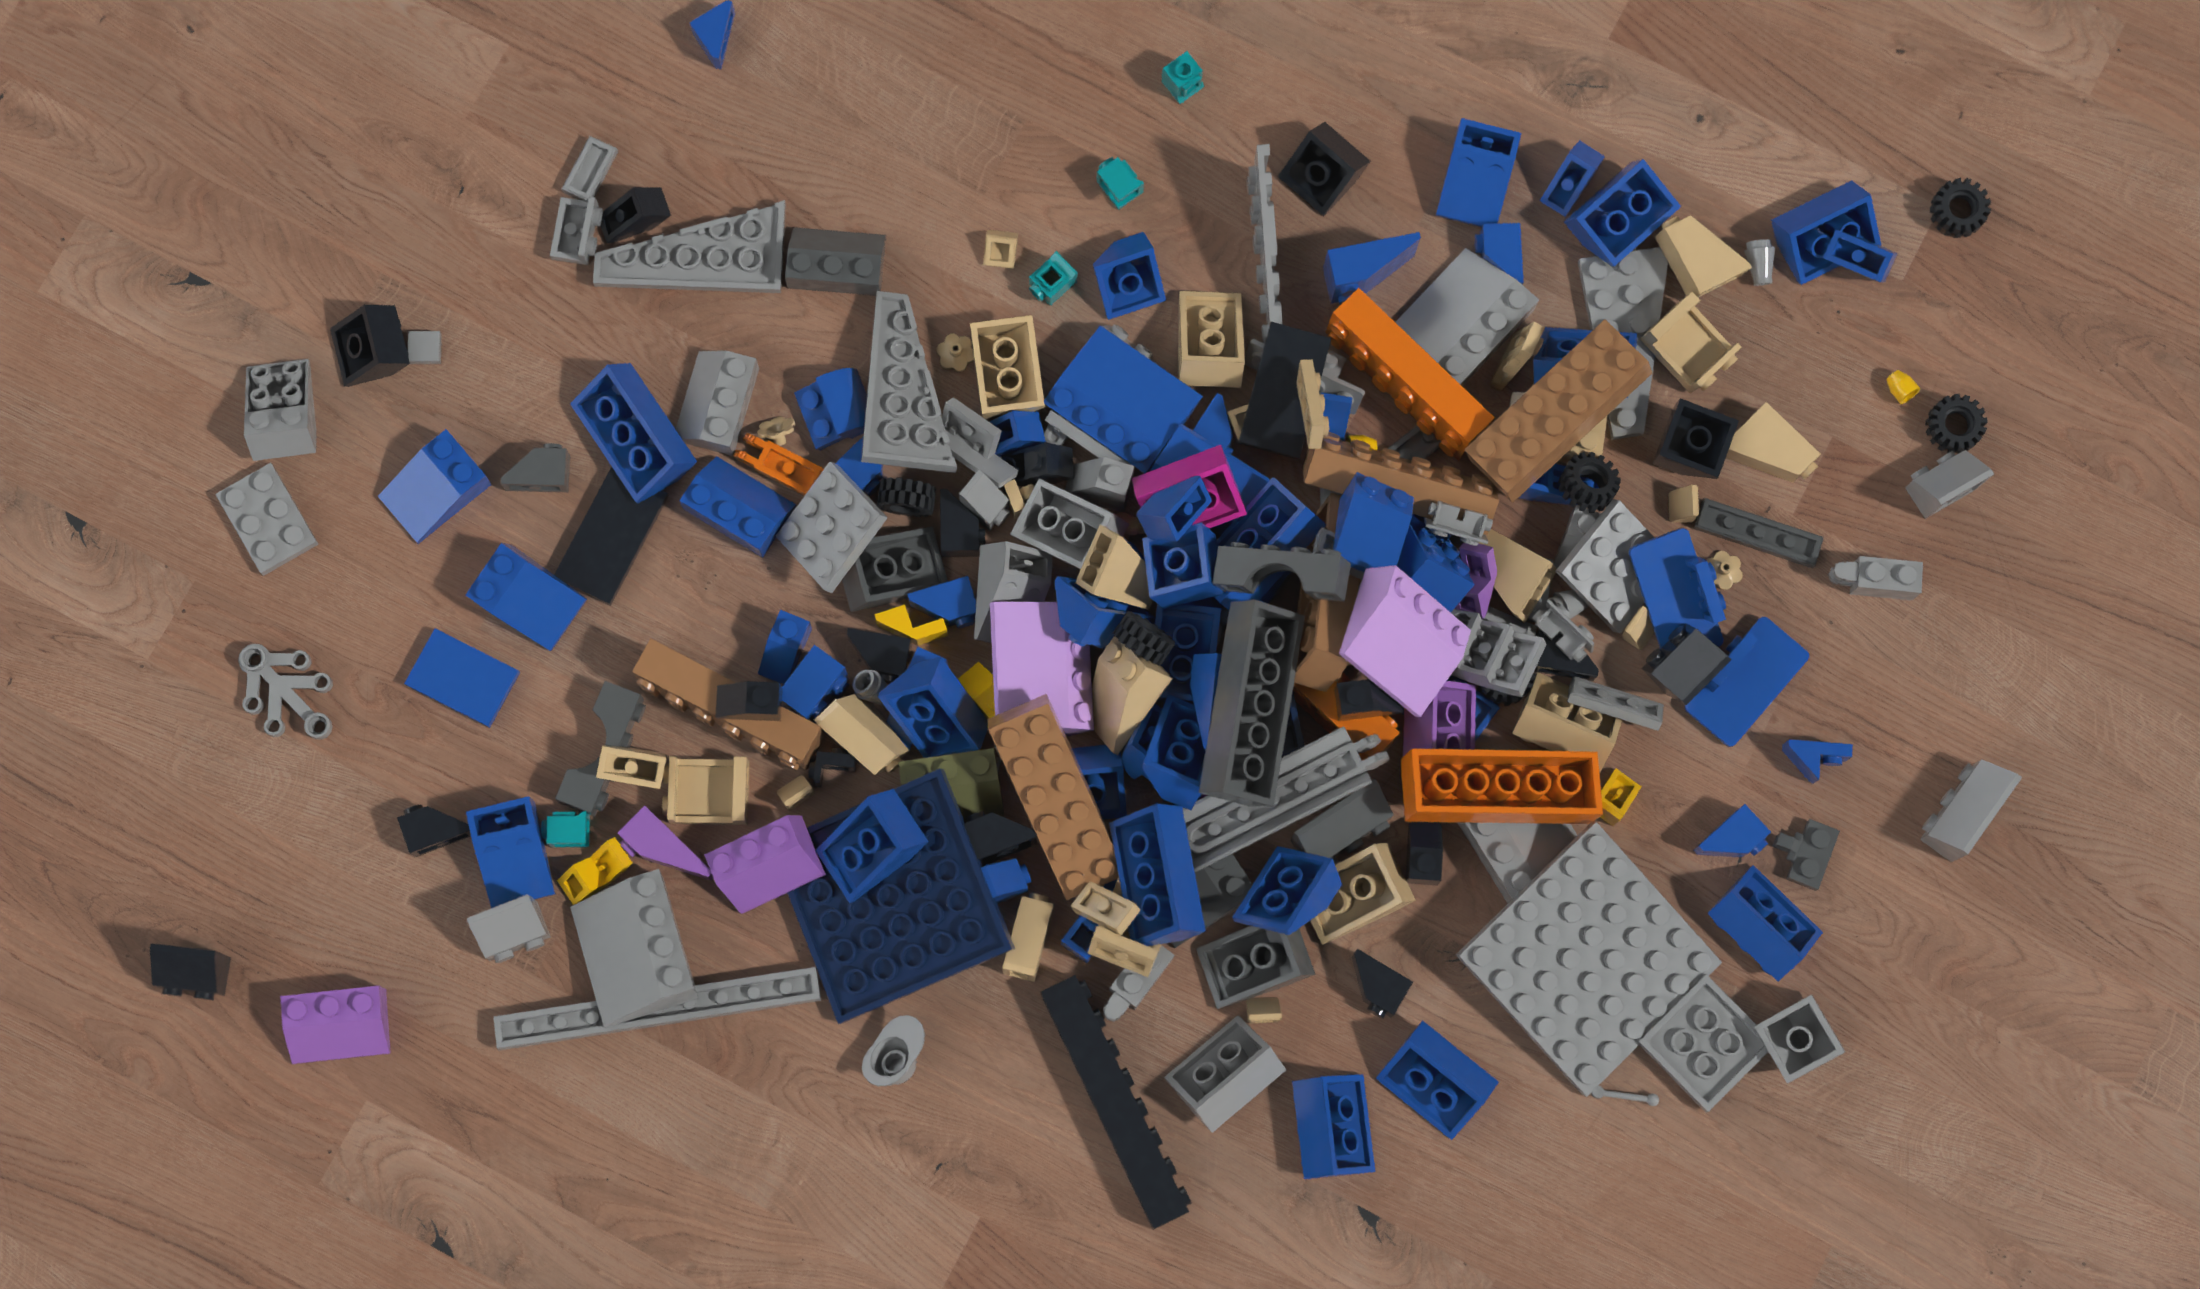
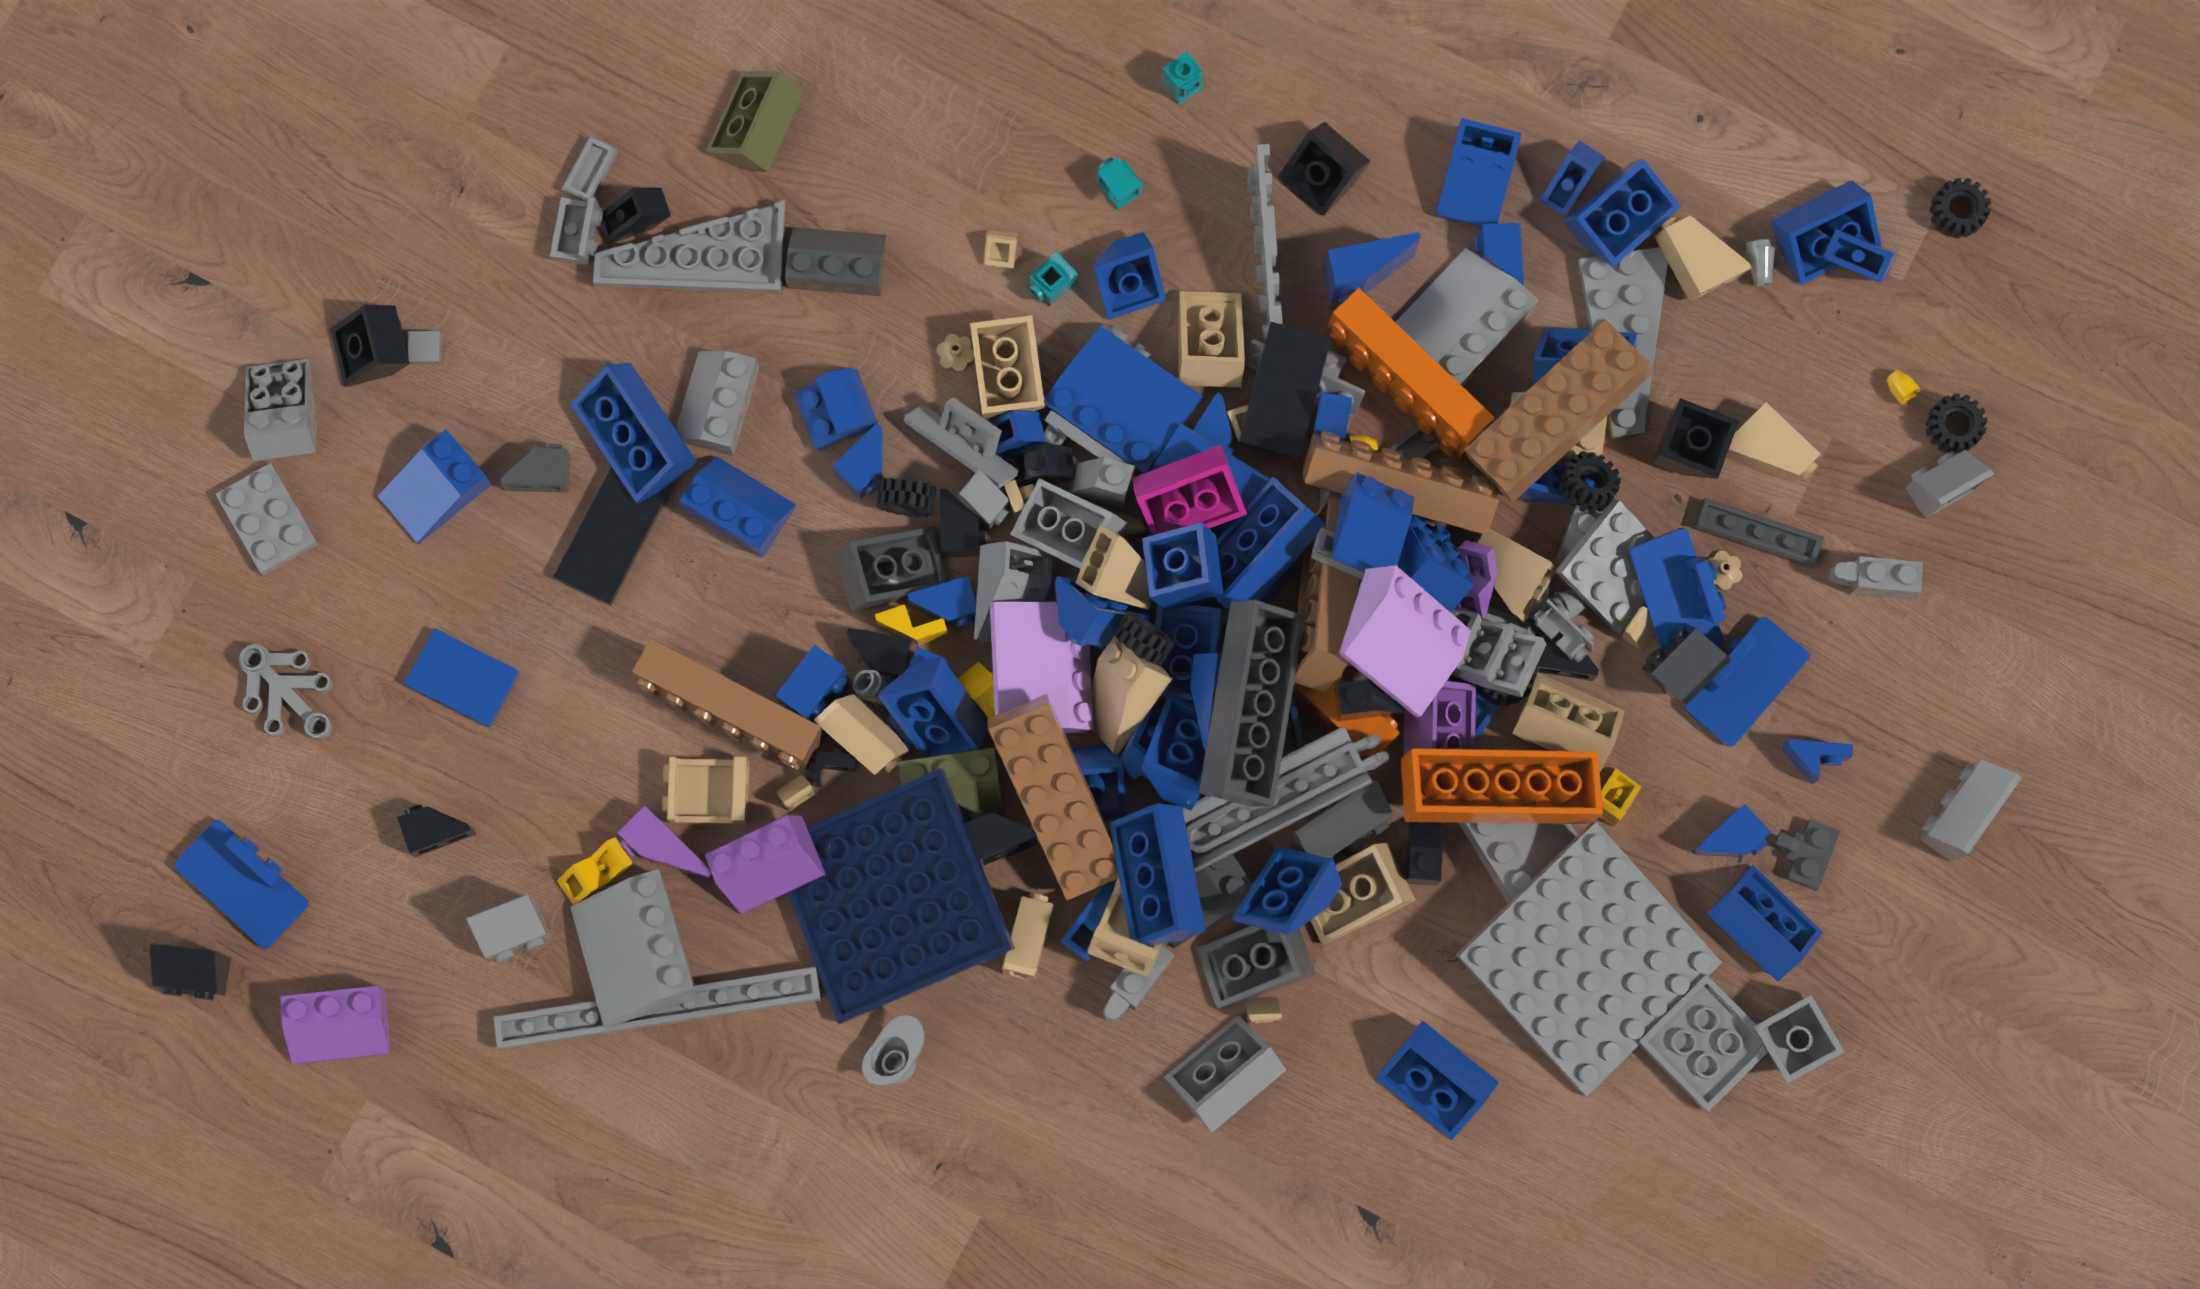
(242, 883): none -> blue bracket
(510, 851): blue slope -> none
(526, 596): blue slope -> none
(567, 829): teal window -> none
(618, 711): dark grey arch -> none
(631, 766): tan slope -> none
(713, 31): blue slope -> none
(749, 701): black slope -> none
(755, 120): none -> olive slope
(776, 429): tan plant -> none
(780, 464): orange hinge -> none
(784, 647): blue slope -> none
(831, 527): light grey plate -> none
(871, 844): blue slope -> none
(902, 405): light grey wing -> none
(1006, 879): blue slope -> none
(1105, 908): tan plate -> none
(1114, 1102): black brick -> none
(1174, 509): blue slope -> none
(1244, 568): dark grey arch -> none
(1312, 404): tan plate -> none
(1333, 1126): blue slope -> none
(1379, 985): black slope -> none
(1469, 529): light grey hinge -> none
(1520, 348): tan wing -> none
(1599, 1092): light grey hinge -> none
(1615, 703): light grey tile -> none
(1683, 504): tan slope -> none
(1690, 345): tan panel -> none

